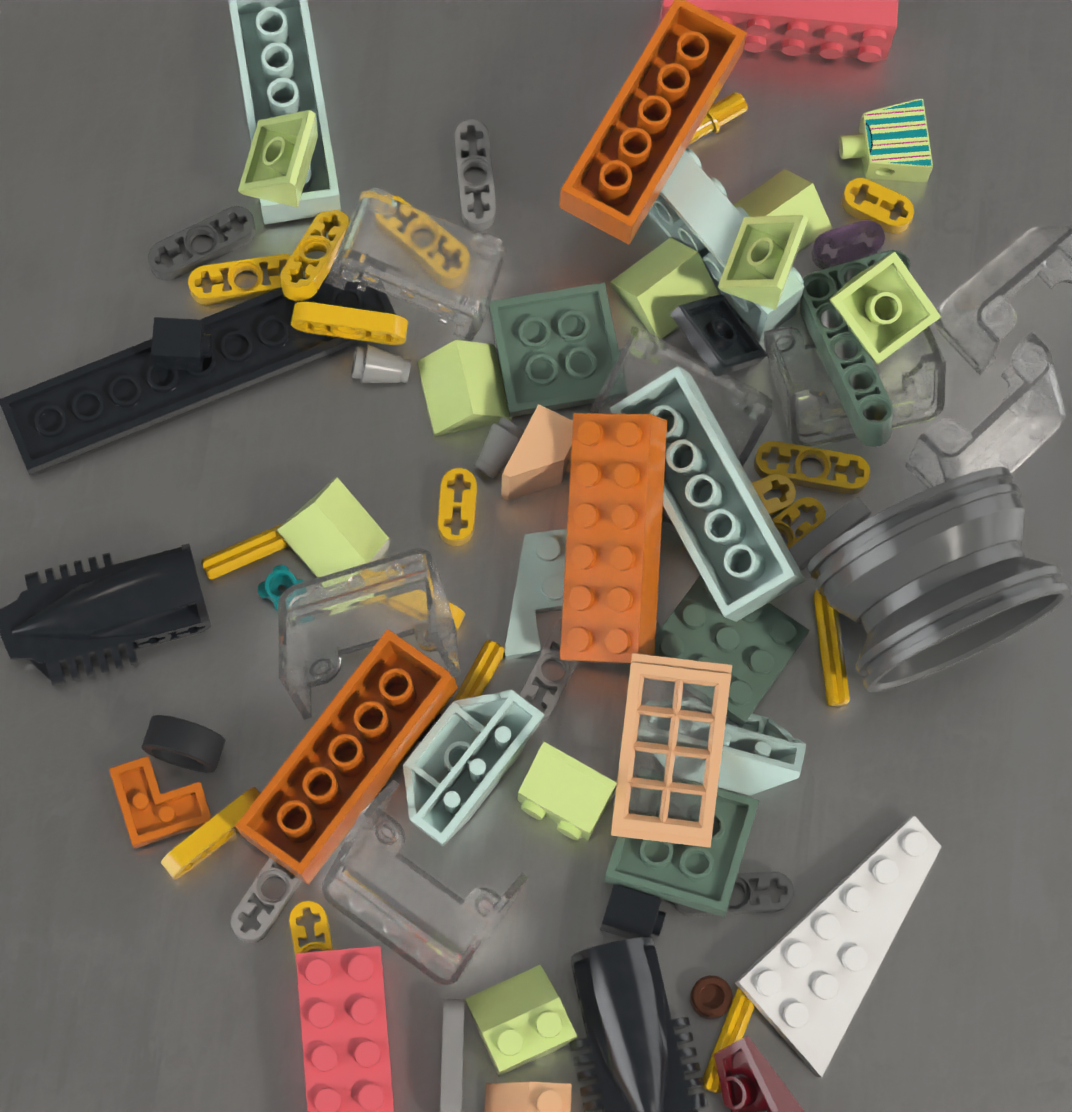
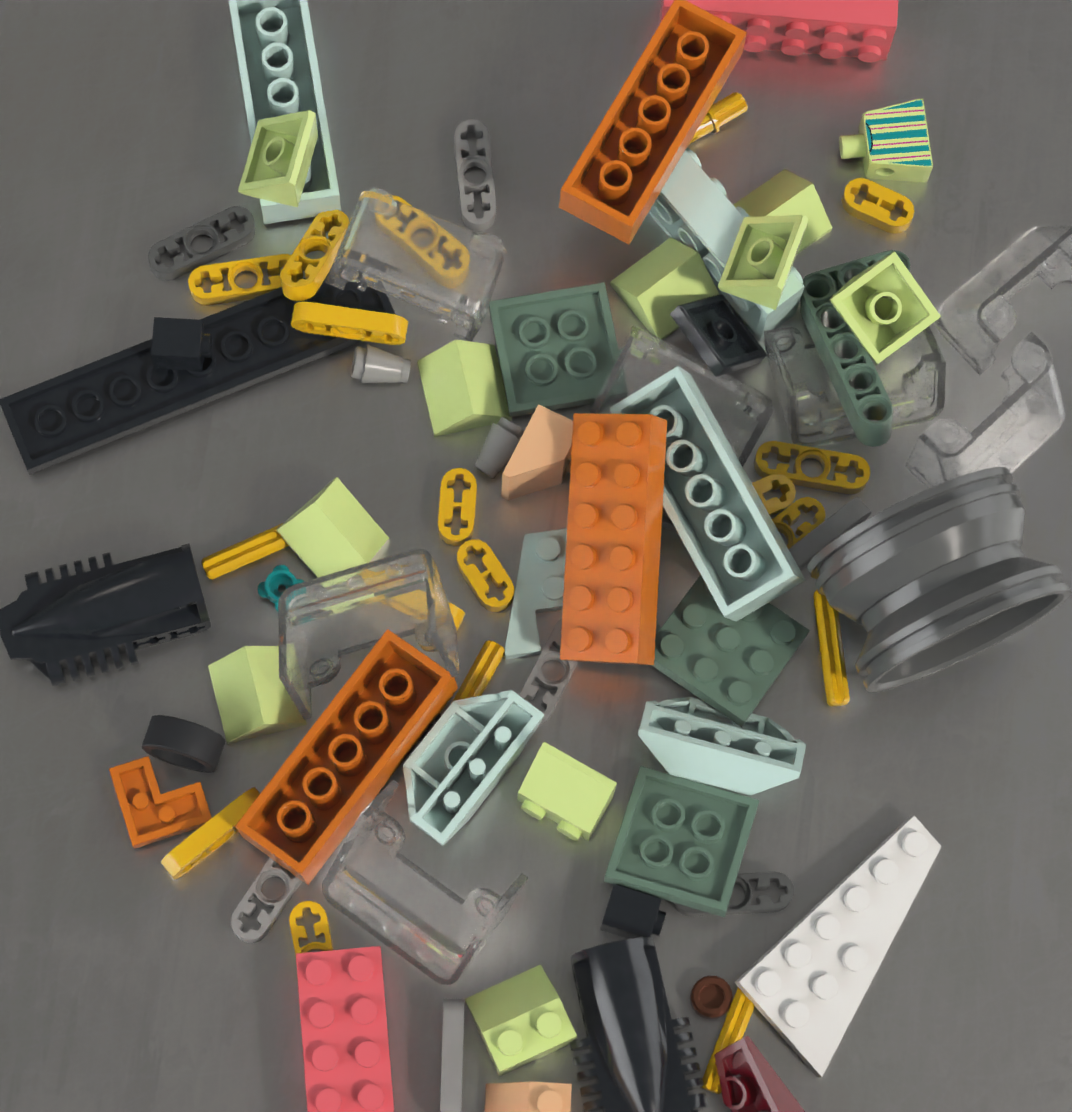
(252, 695): none -> yellowish green slope
(493, 570): none -> yellow beam
(671, 750): light nougat piece -> none
(845, 237): clear purple beam -> none

